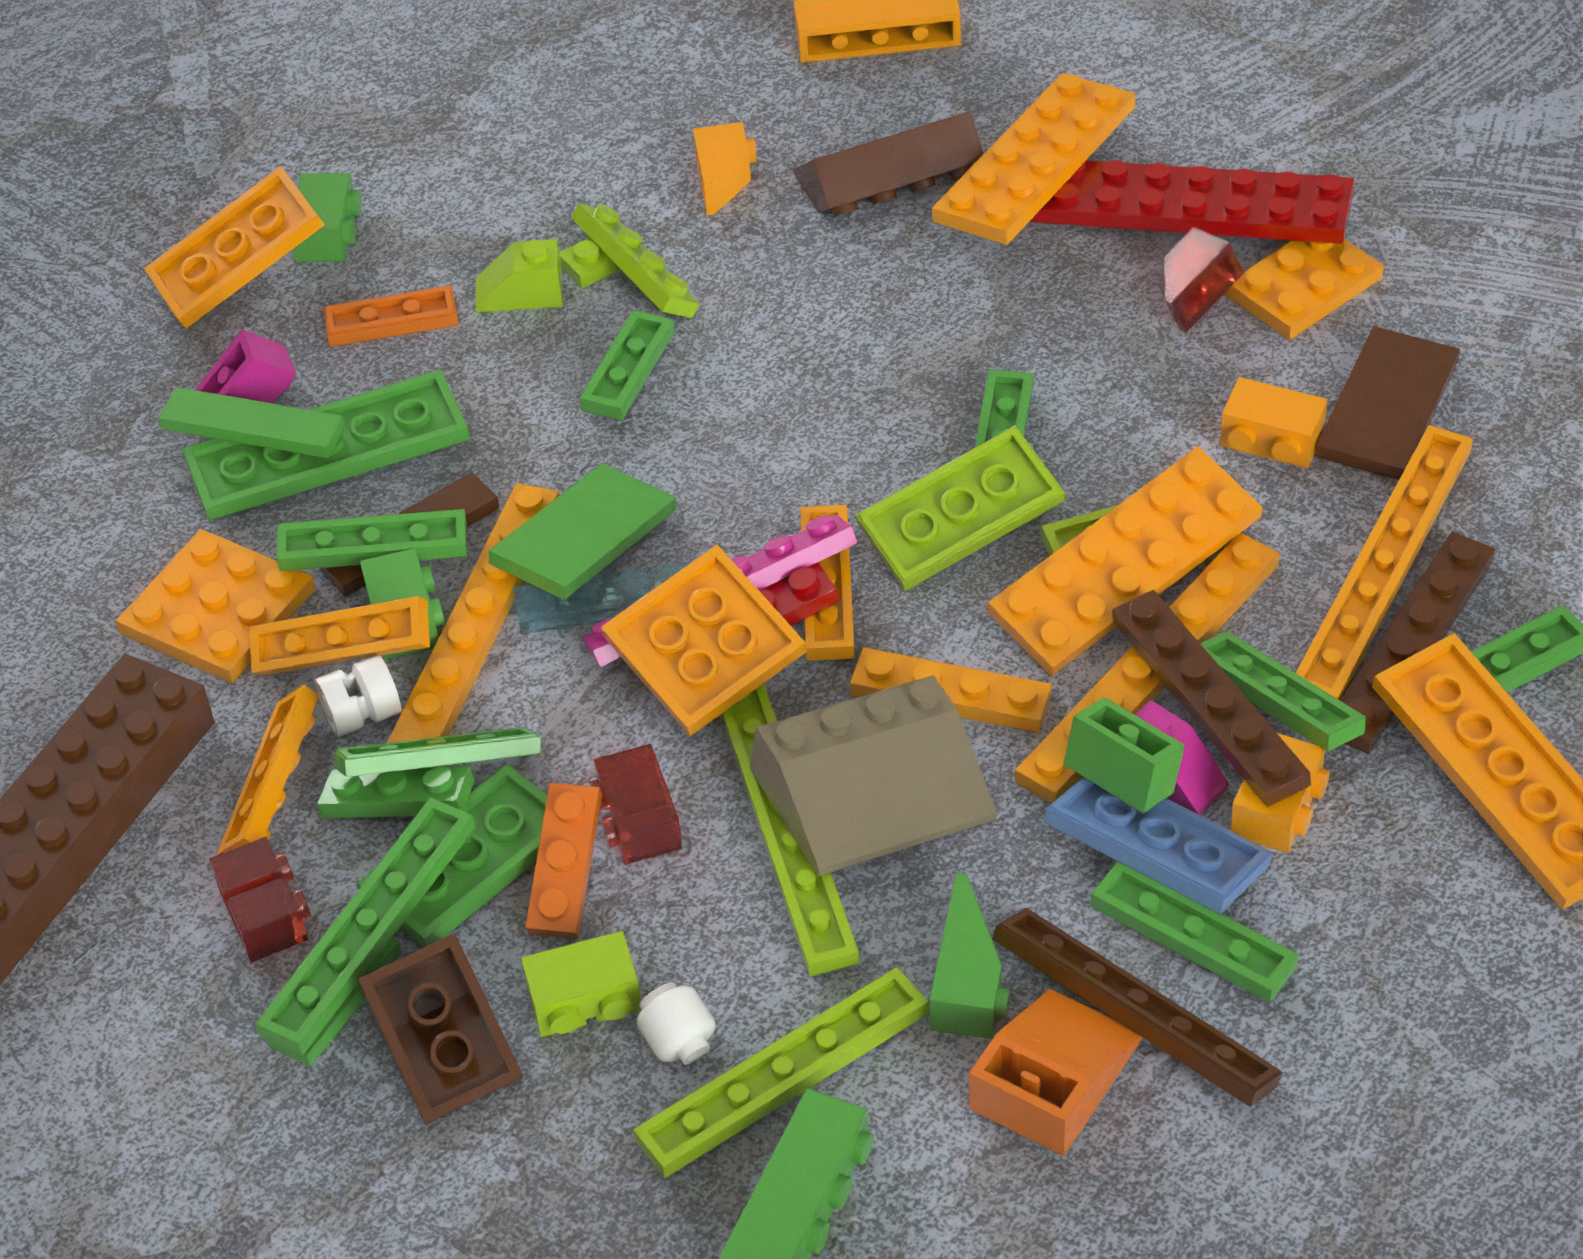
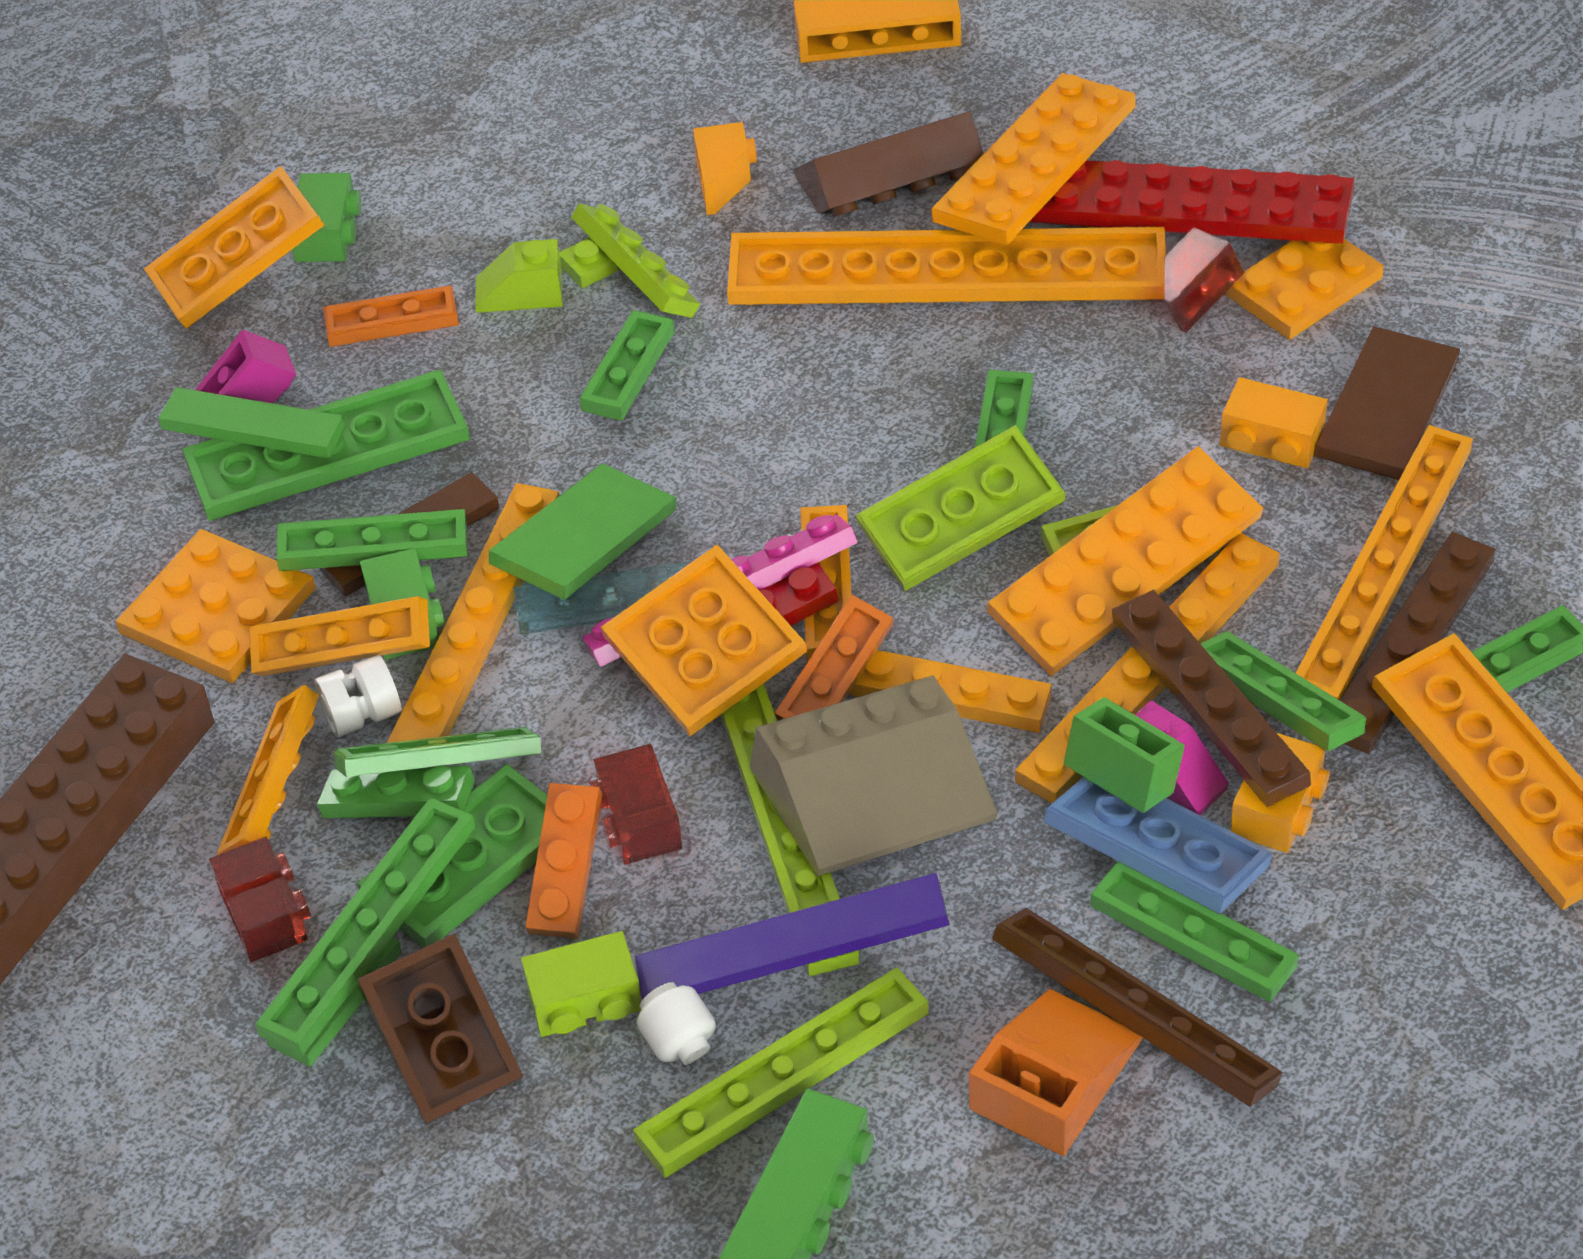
(797, 937): none -> dark purple tile
(837, 659): none -> orange plate
(946, 266): none -> light orange plate
(968, 974): bright green slope -> none

